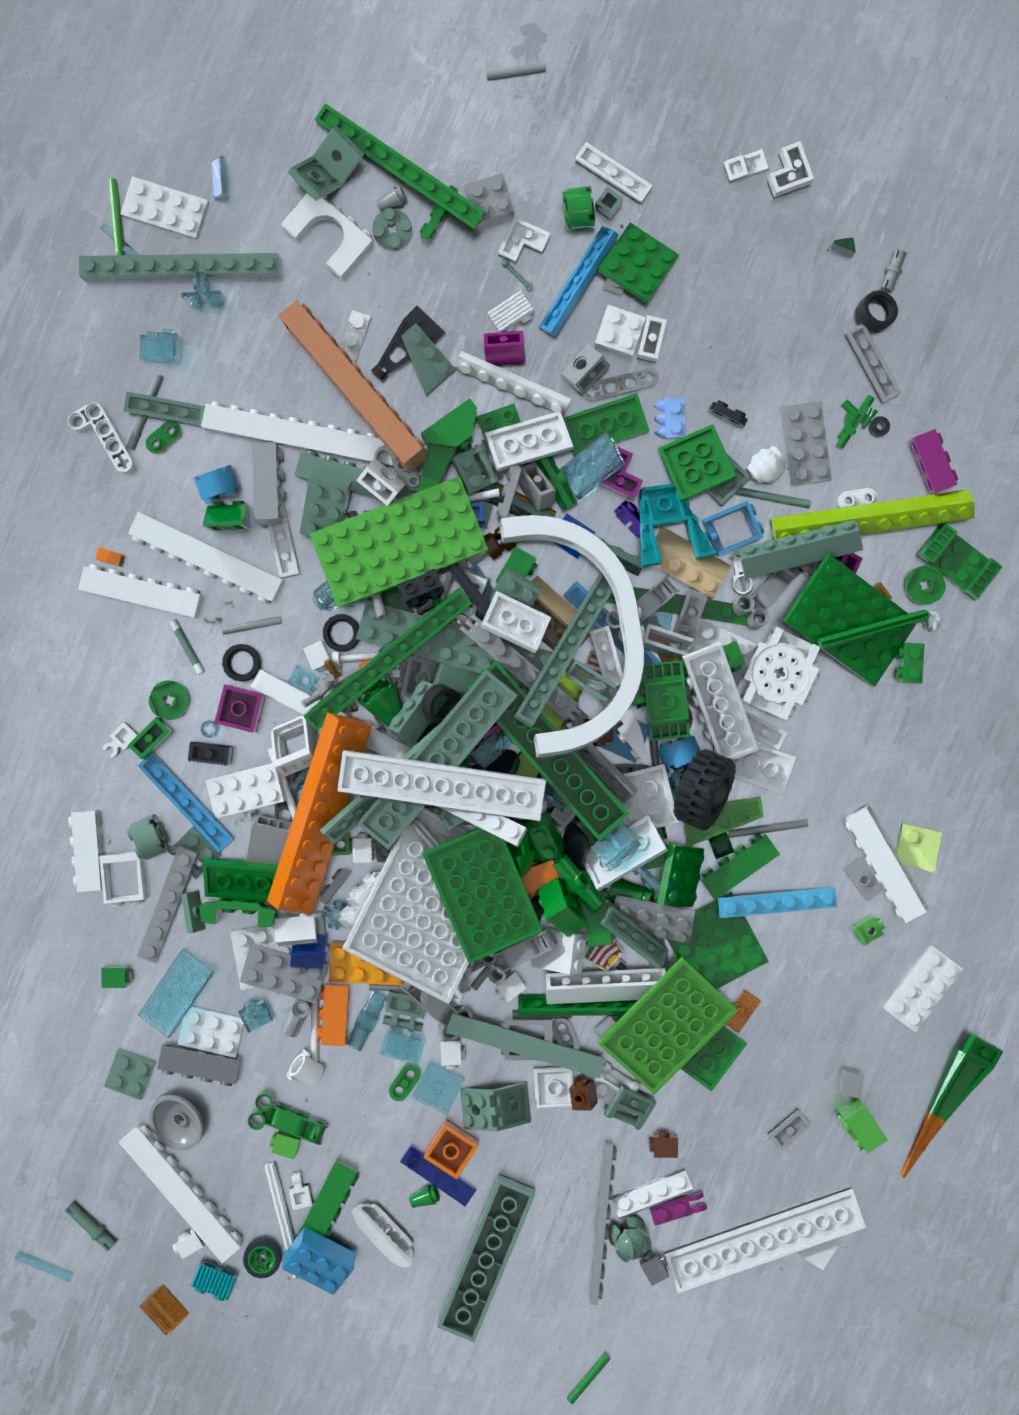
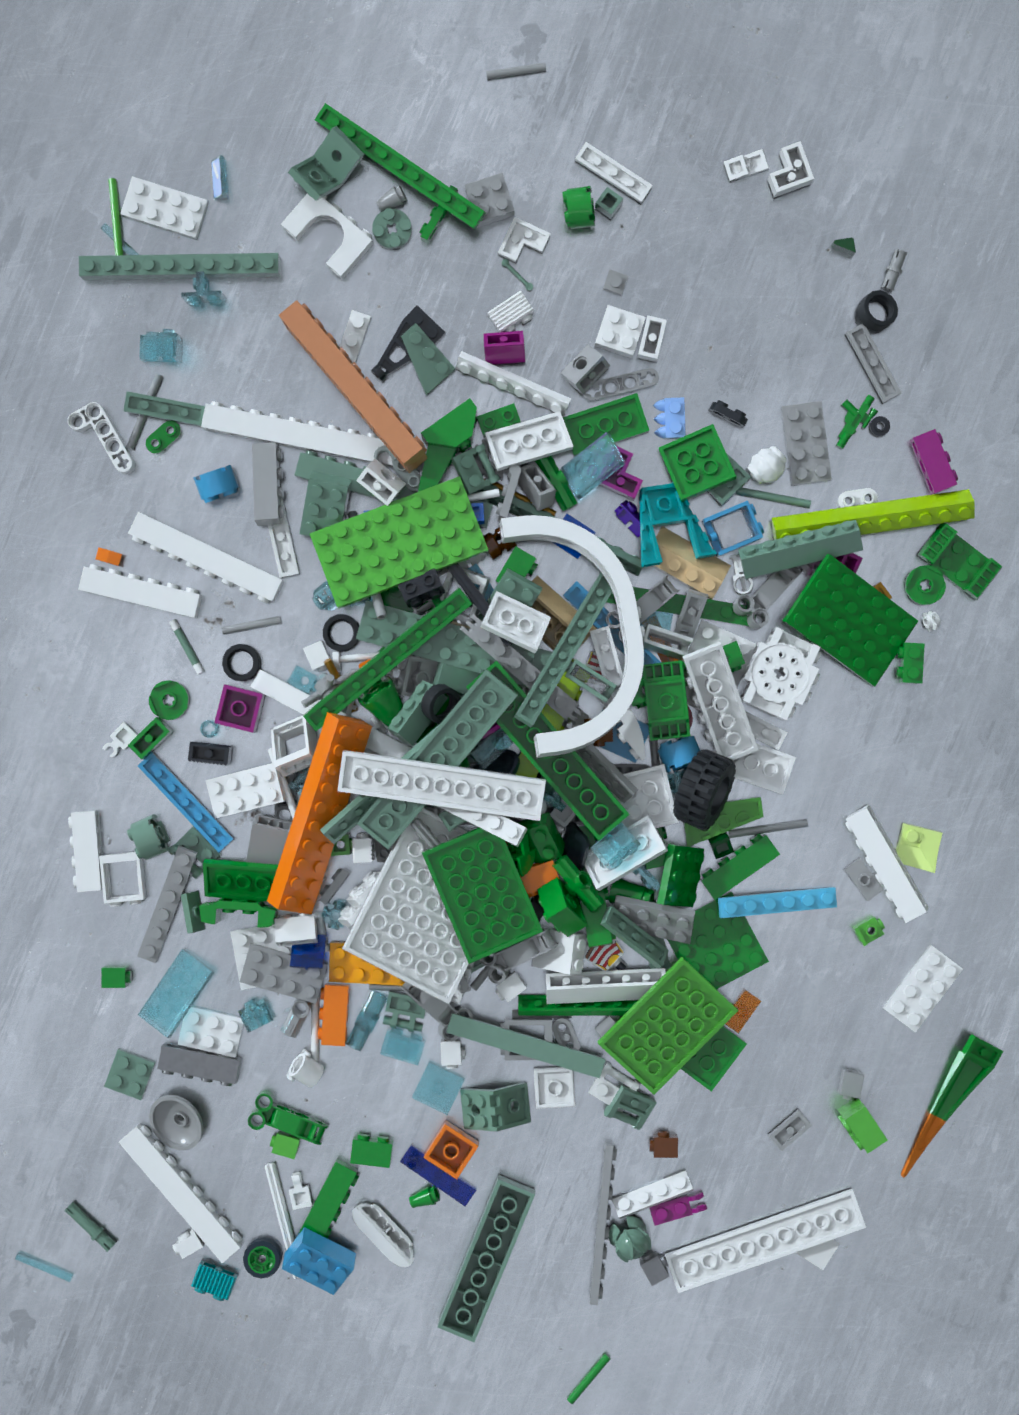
(164, 1310): clear orange panel -> none
(227, 517): green slope -> none
(371, 1151): none -> green brick
(405, 1082): green plate -> none
(578, 280): dark azure plate -> none
(583, 1094): reddish brown brick -> none
(638, 262): green plate -> none
(873, 629): green axle -> none

